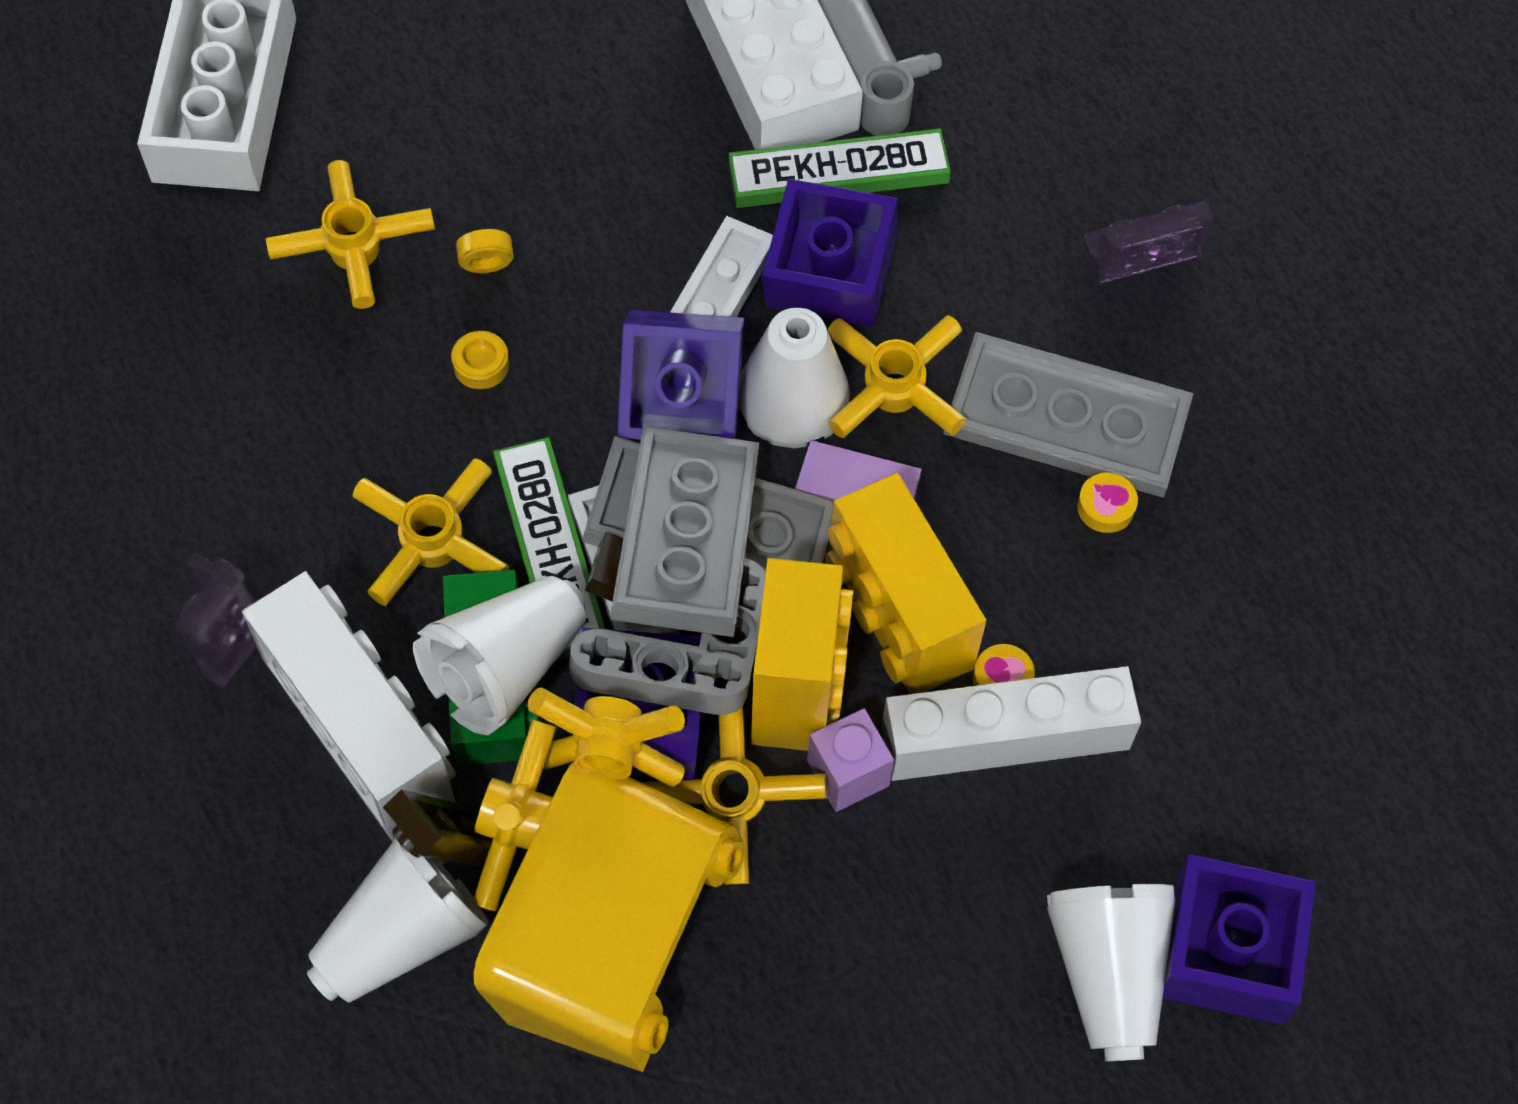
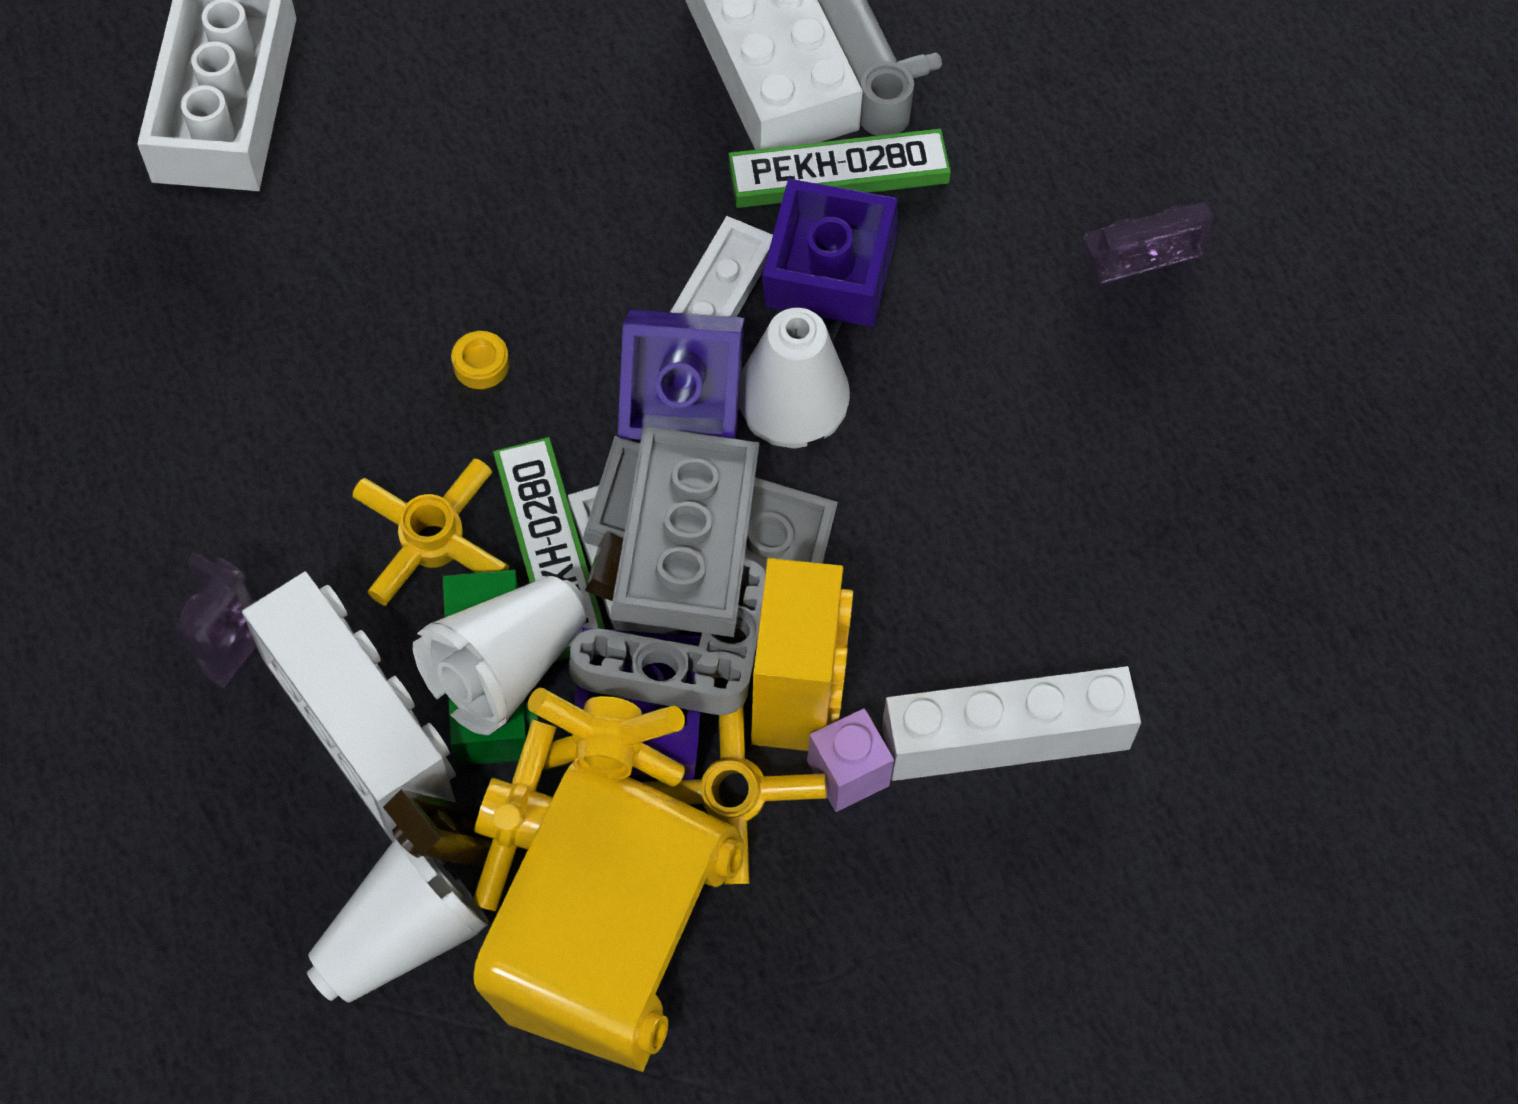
(352, 251): yellow bar -> none
(484, 250): yellow tile -> none
(838, 471): lavender tile -> none
(895, 394): yellow bar -> none
(904, 586): yellow brick -> none
(1002, 664): tile -> none
(1070, 413): light grey tile -> none
(1107, 502): yellow tile -> none
(1116, 961): white cone -> none
(1239, 939): dark purple brick -> none

